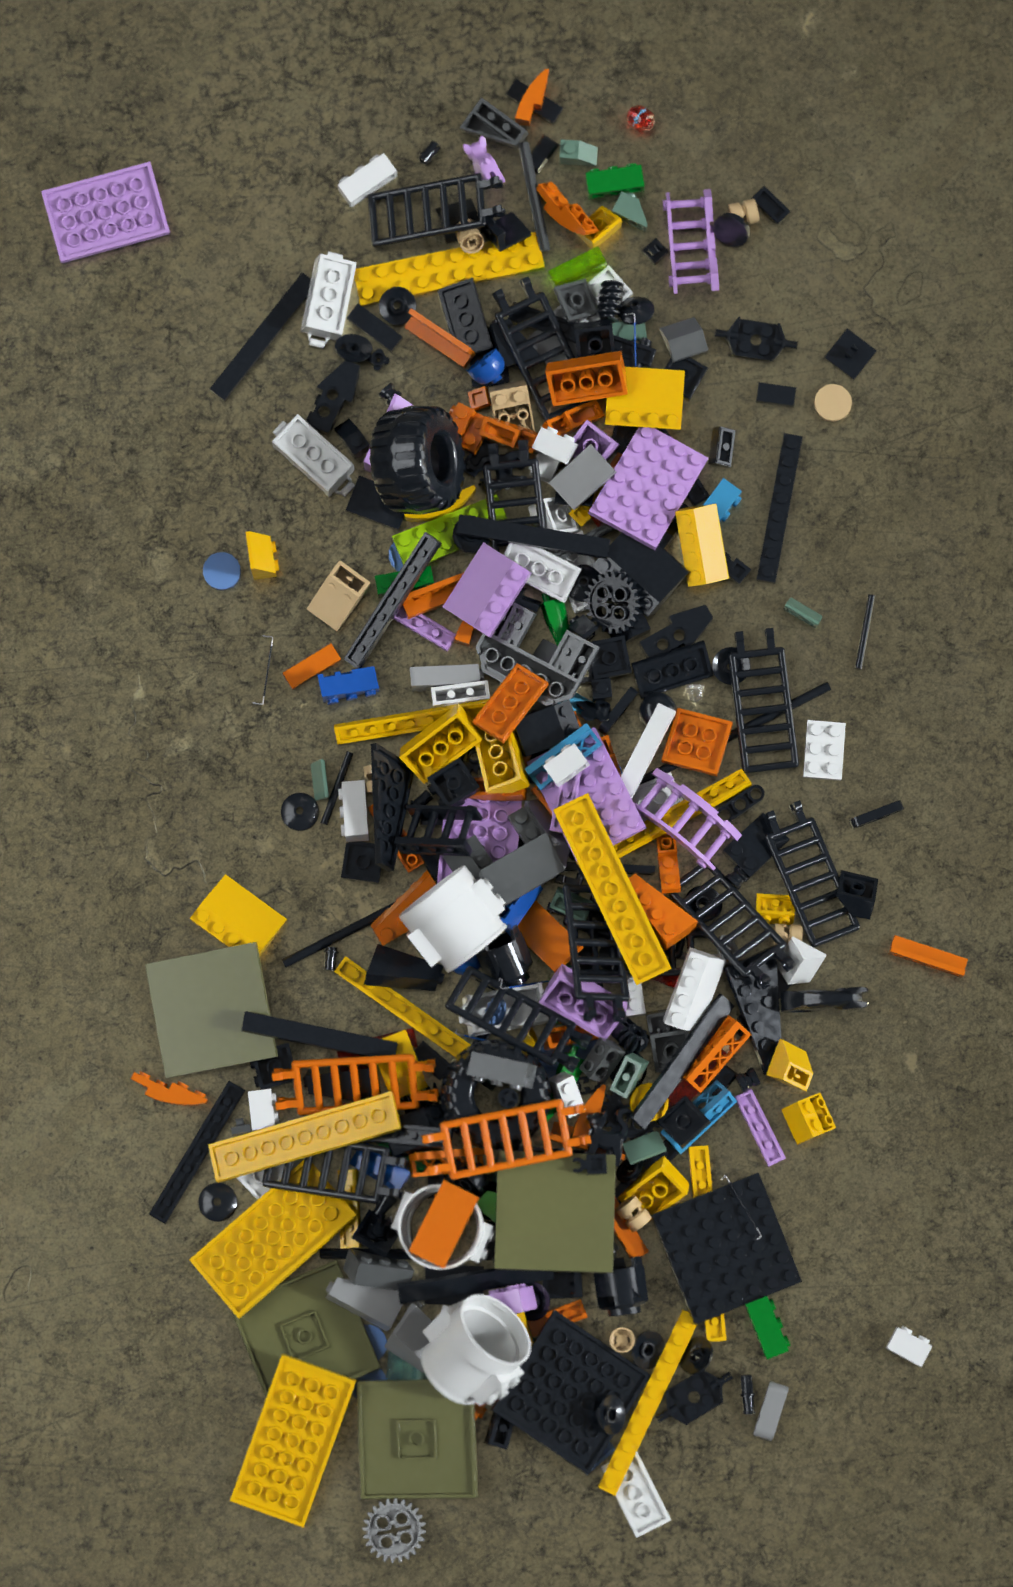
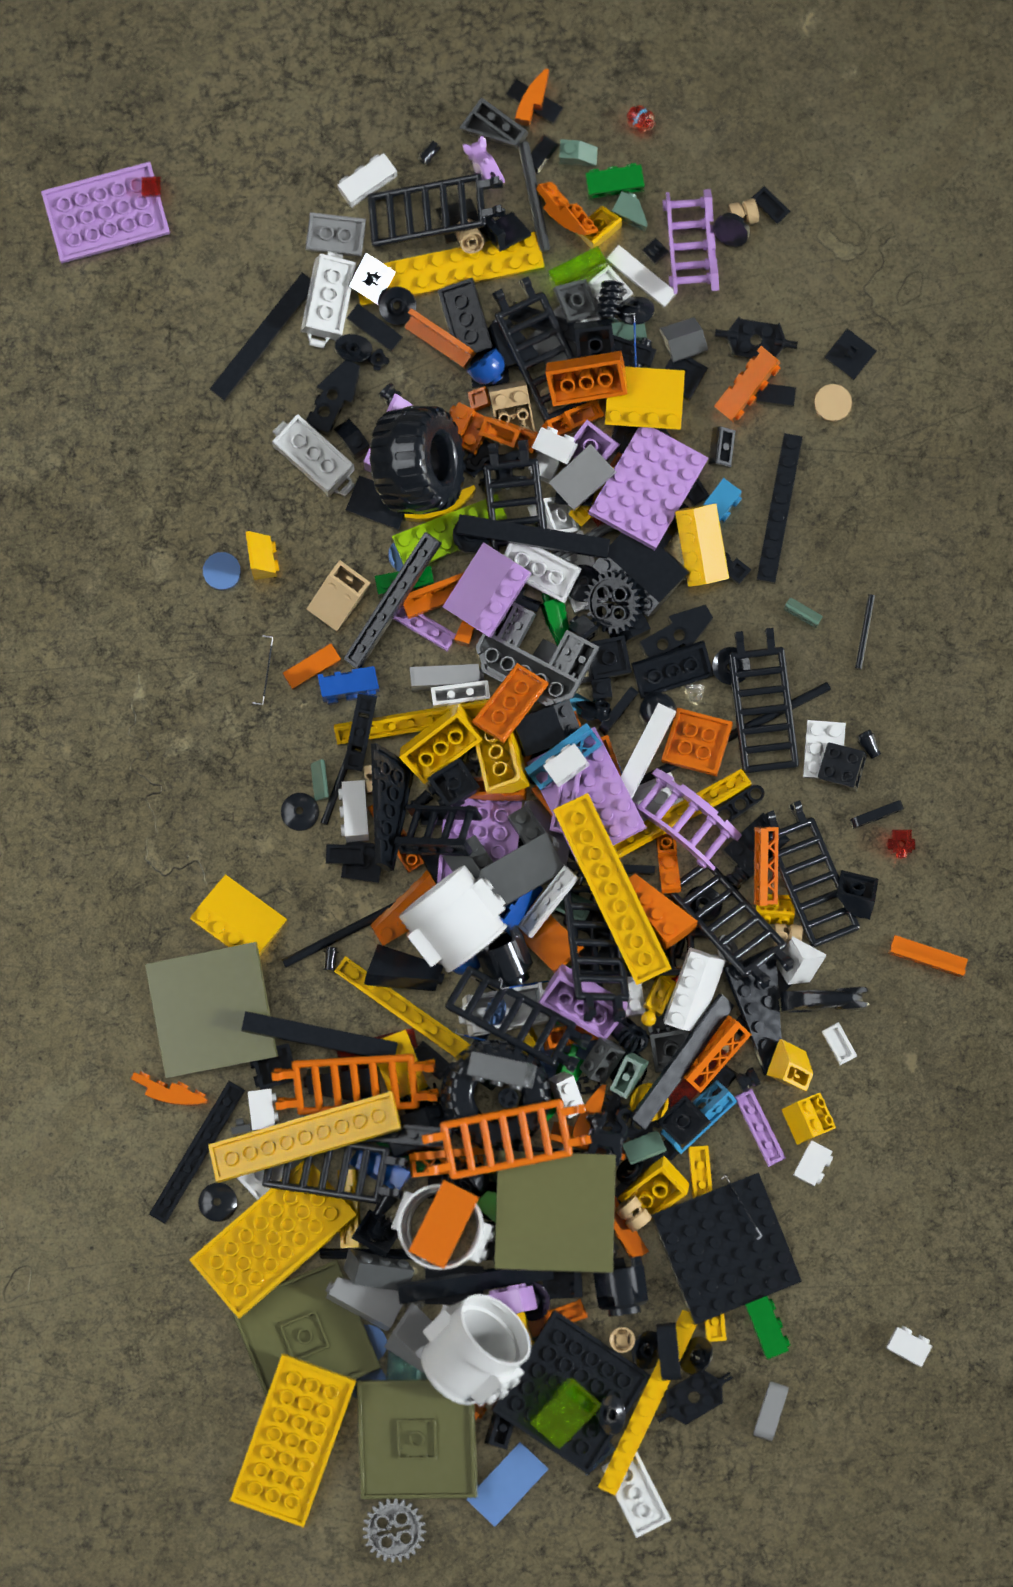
(151, 186): none -> clear red tile
(335, 234): none -> light grey tile
(345, 854): none -> black tile
(360, 732): none -> black hinge
(371, 278): none -> piece
(508, 1484): none -> medium blue tile
(548, 901): none -> white tile
(565, 1412): none -> clear neon green slope
(594, 1164): black plate -> none
(641, 276): none -> white tile
(657, 999): none -> yellow plate
(668, 1351): none -> black beam
(747, 1394): black axle -> none
(748, 384): none -> orange wedge
(761, 866): none -> orange fence
(812, 1163): none -> white brick
(839, 1043): none -> white tile
(842, 766): none -> black bracket
(869, 743): none -> black cone
(904, 837): none -> clear red brick

